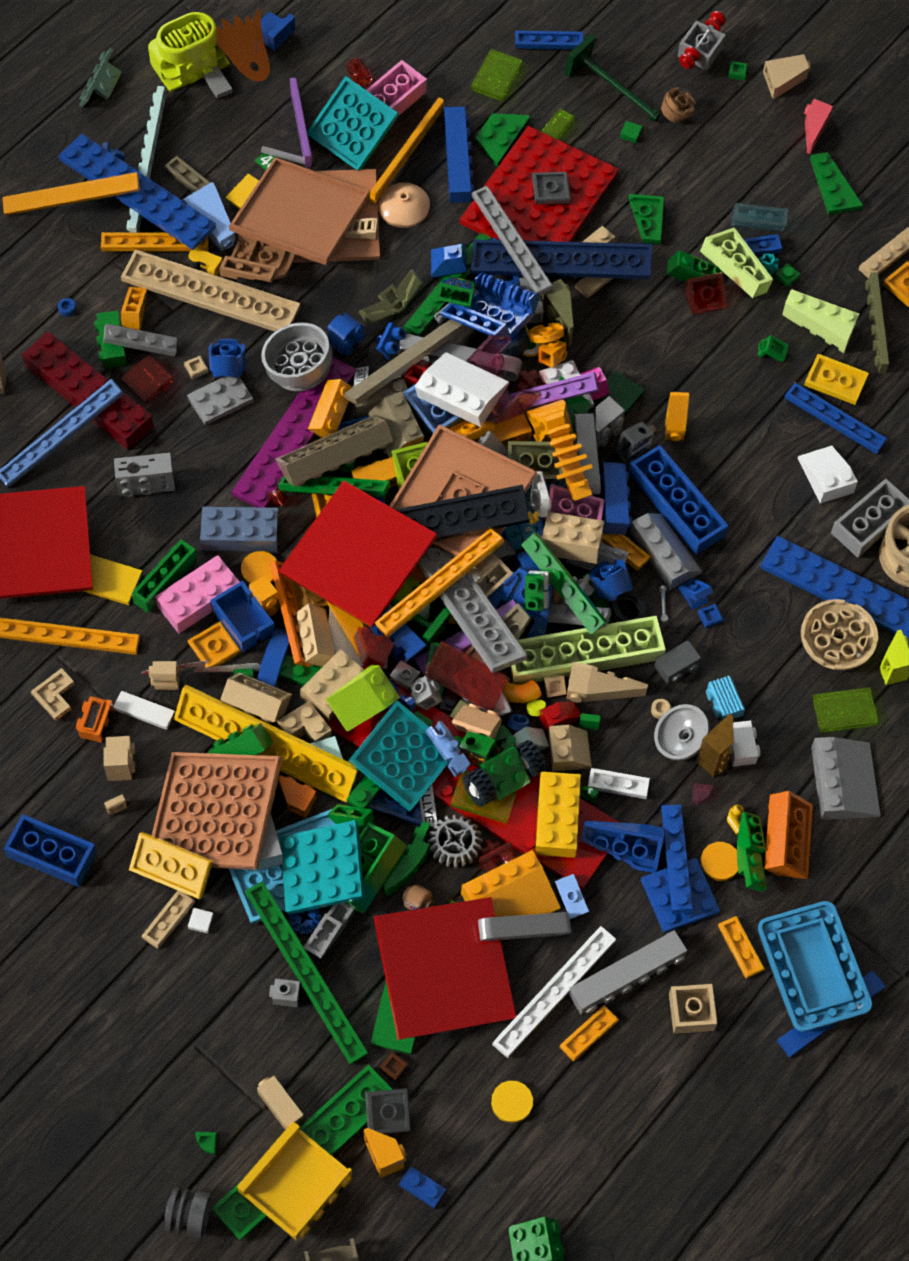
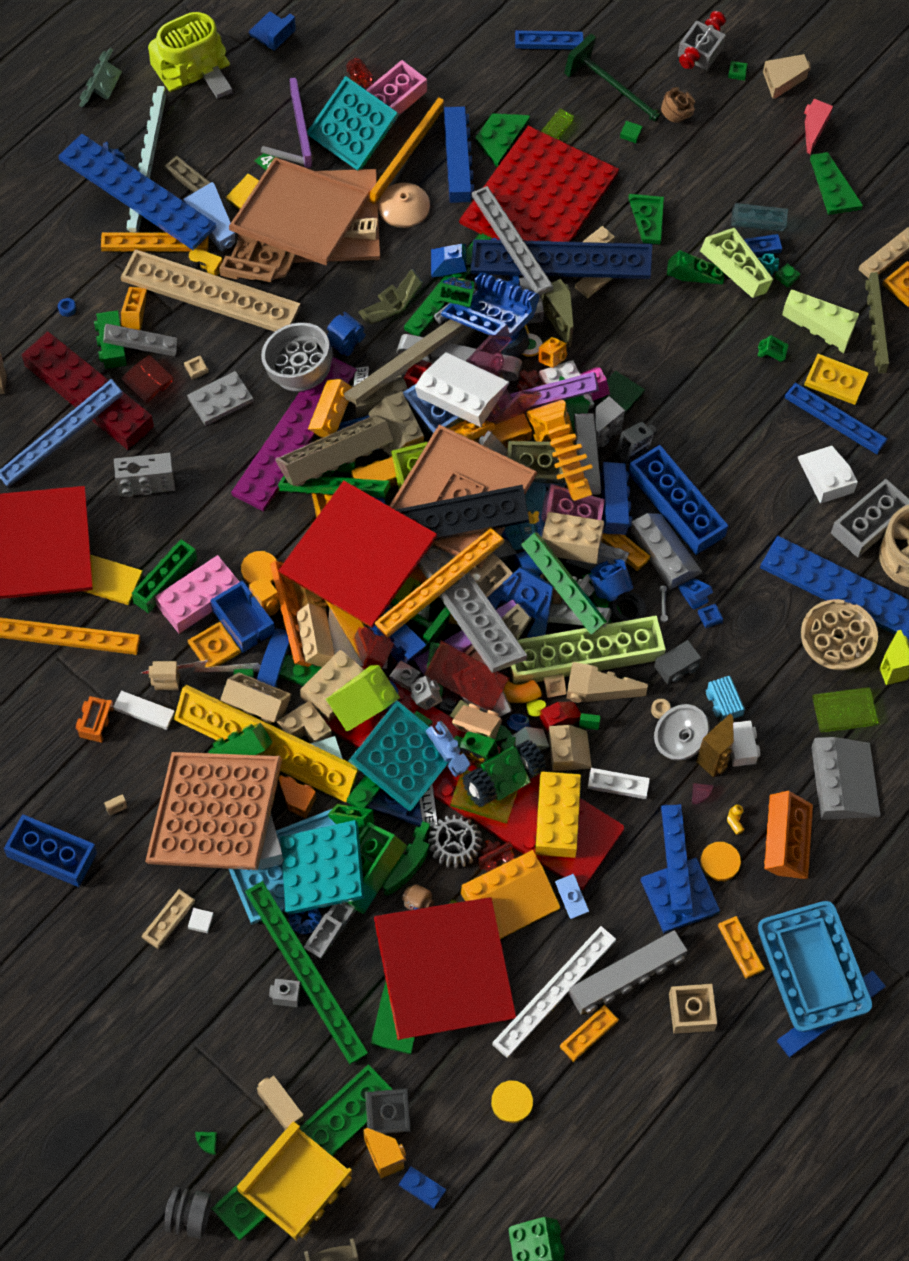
(50, 692): tan plate -> none
(71, 194): light orange tile -> none
(119, 758): tan brick -> none
(170, 865): yellow tile -> none
(227, 358): blue brick -> none
(239, 529): sand blue brick -> none
(244, 45): orange piece -> none
(277, 498): clear red plate -> none
(389, 340): blue hips -> none
(394, 1066): reddish brown tile -> none
(408, 702): blue tile -> none
(496, 74): clear neon green tile -> none
(524, 926): light grey beam -> none
(537, 590): green hips -> none
(539, 496): white wing -> none
(543, 334): light orange tile -> none
(551, 188): dark grey tile -> none
(589, 794): green tile -> none
(628, 842): blue wedge -> none
(676, 416): light orange slope -> none
(706, 293): clear red slope -> none
(749, 850): green slope -> none

